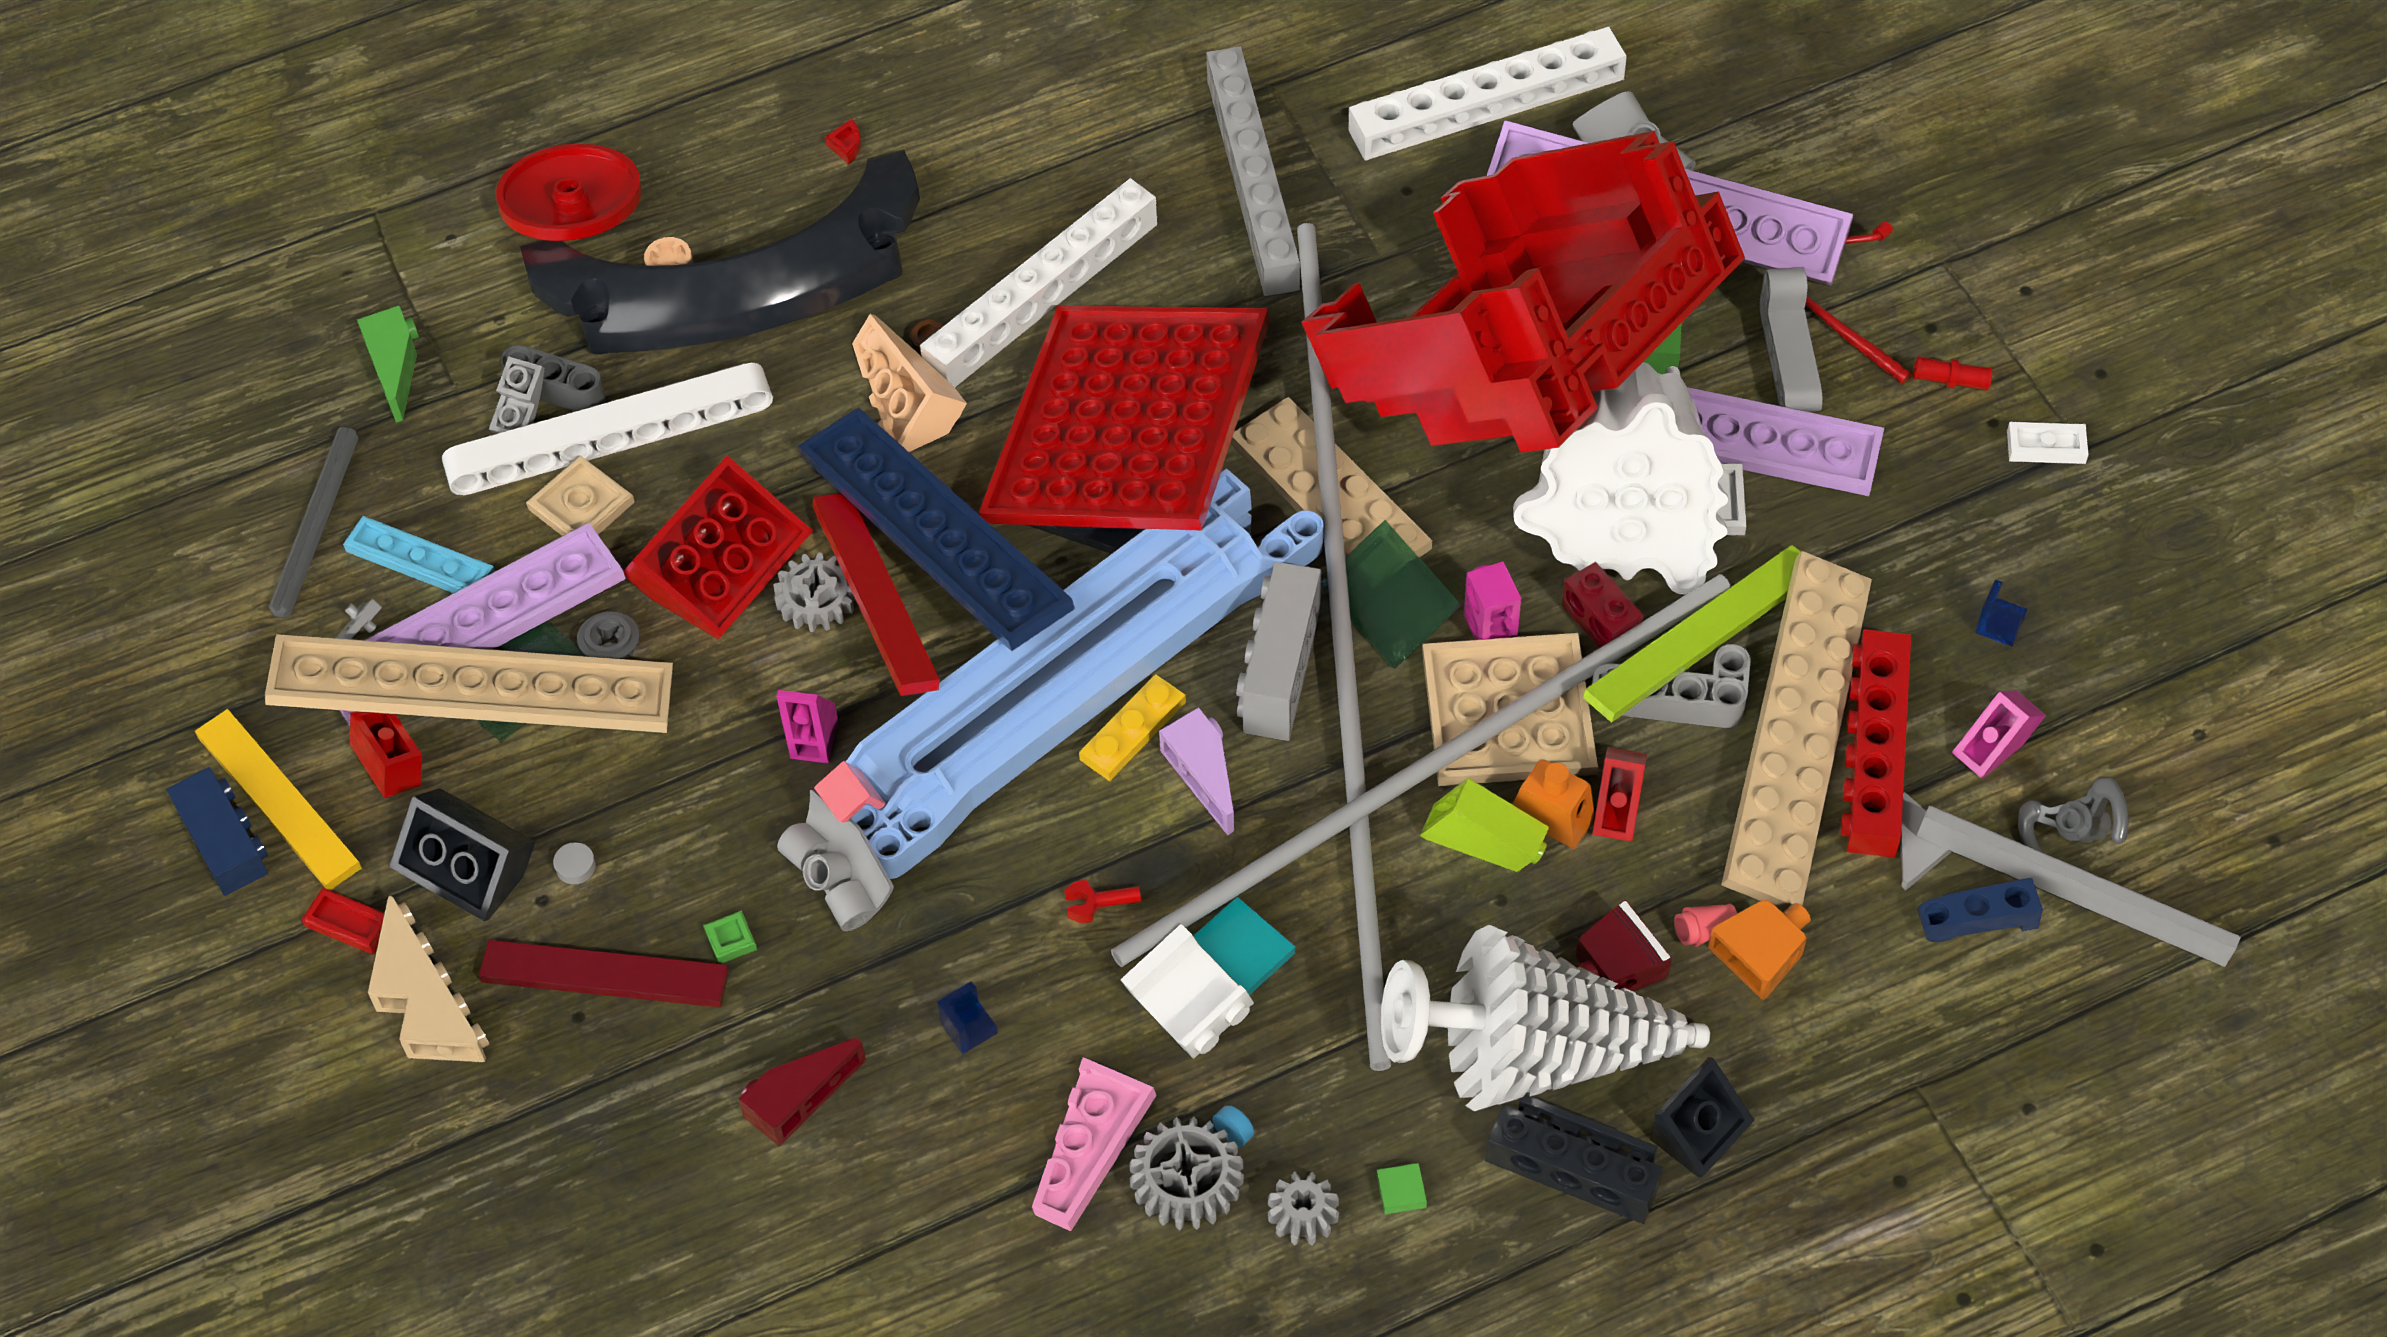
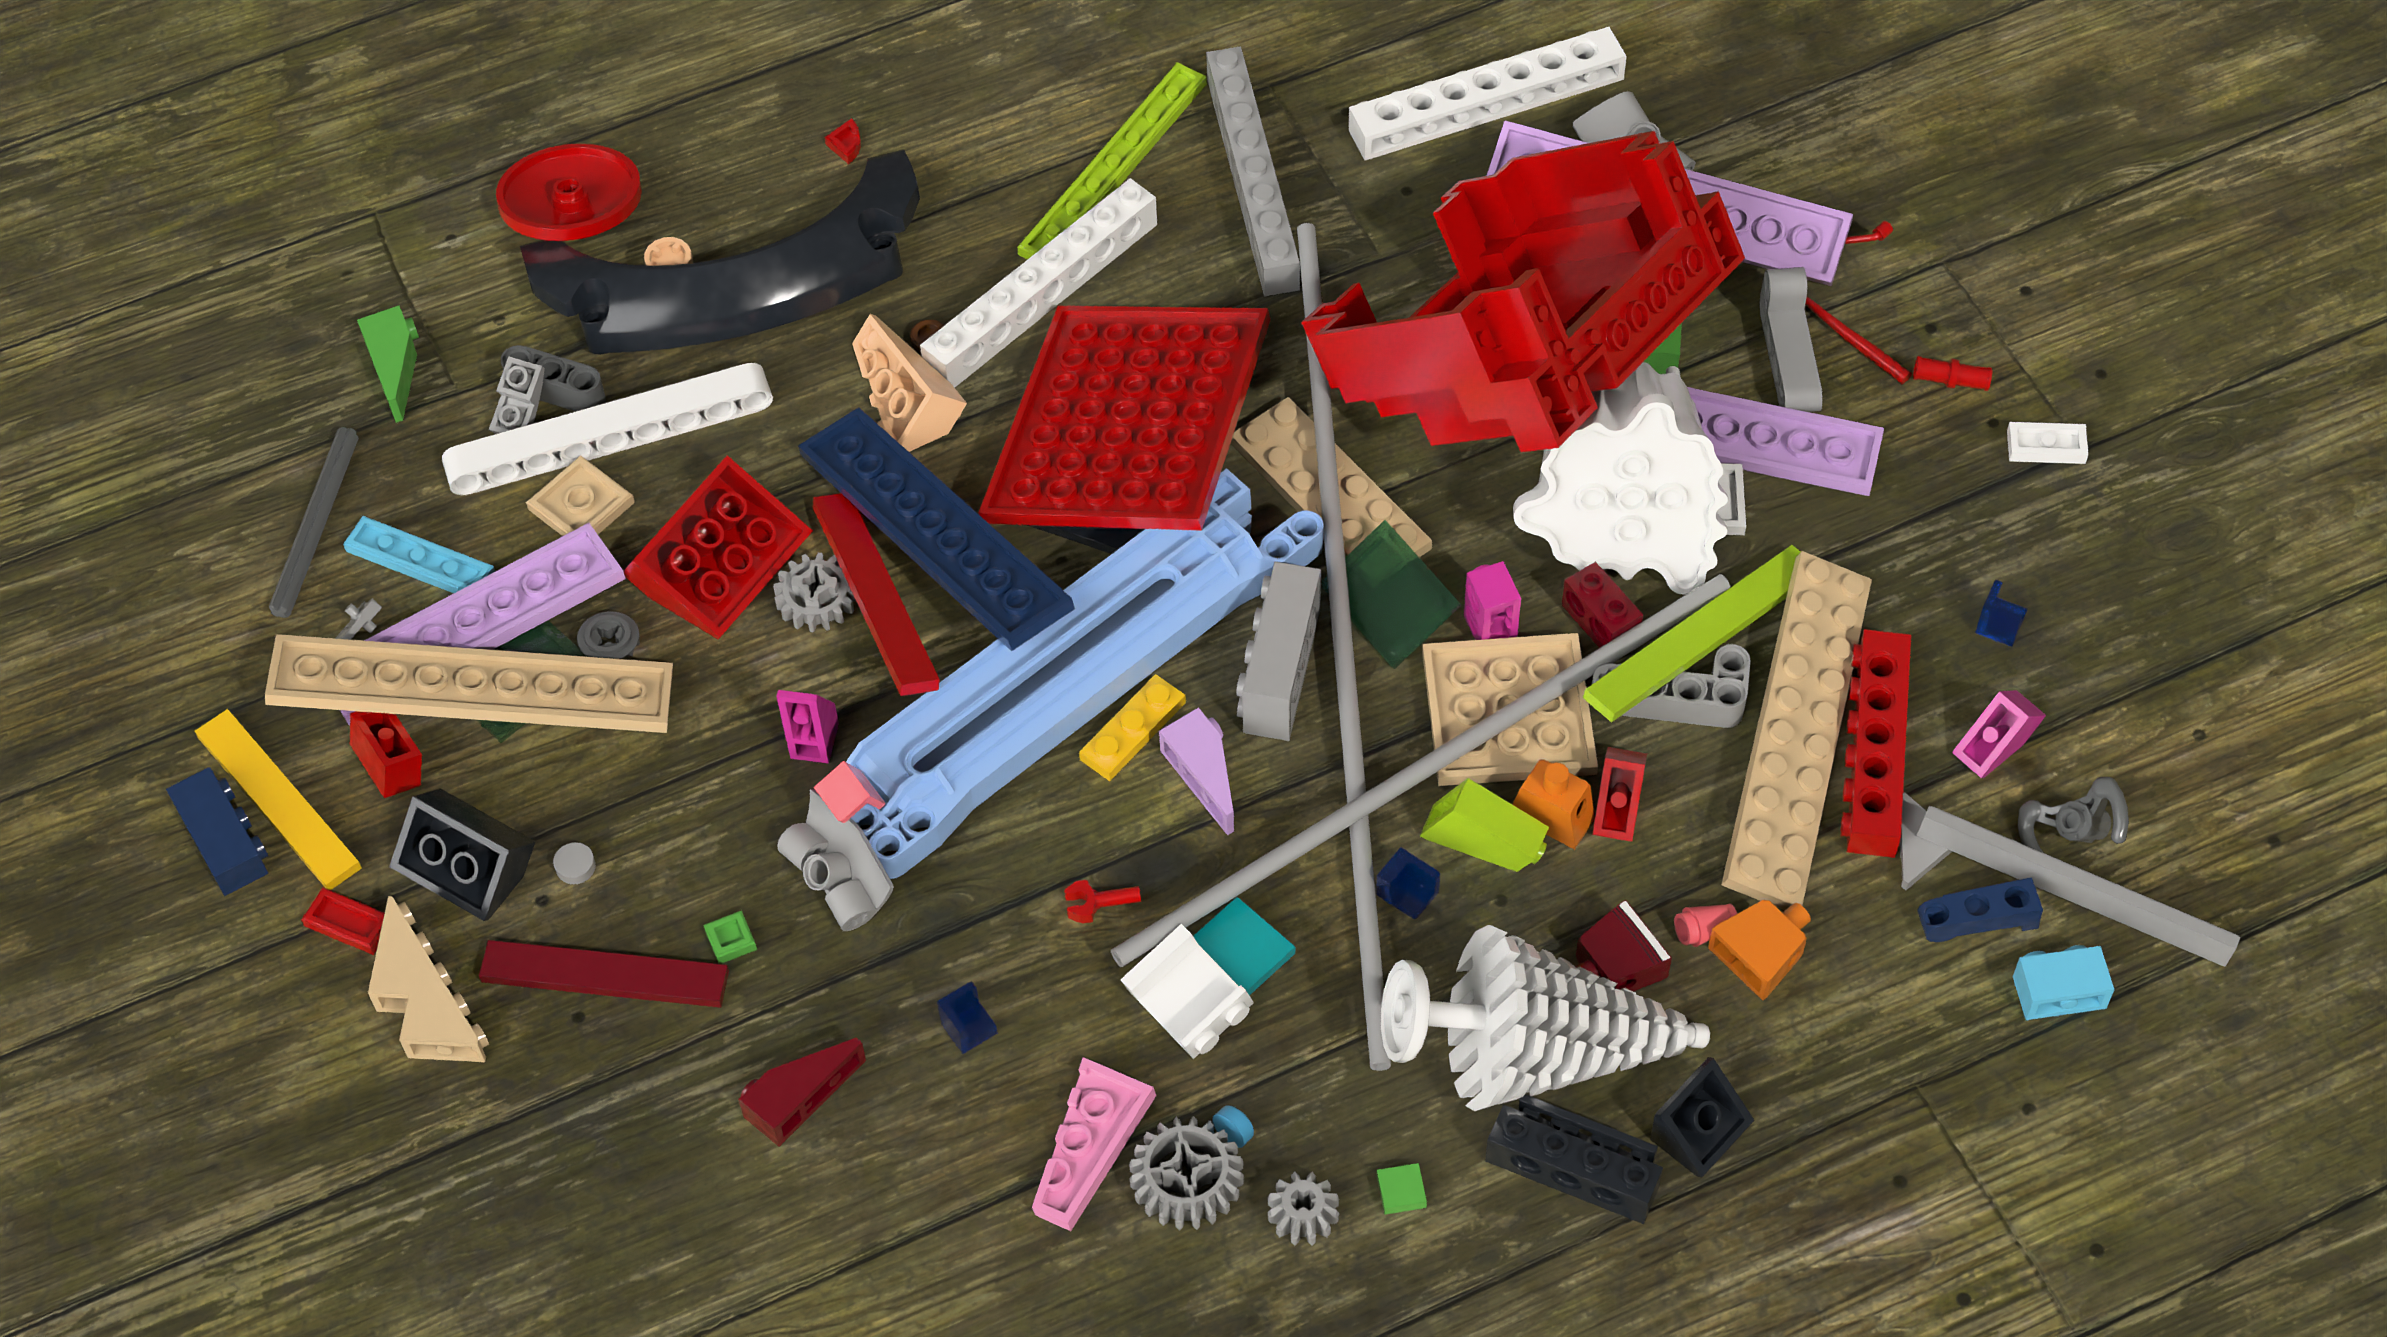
(1119, 155): none -> lime tile
(1408, 883): none -> clear blue panel
(2063, 982): none -> medium azure brick

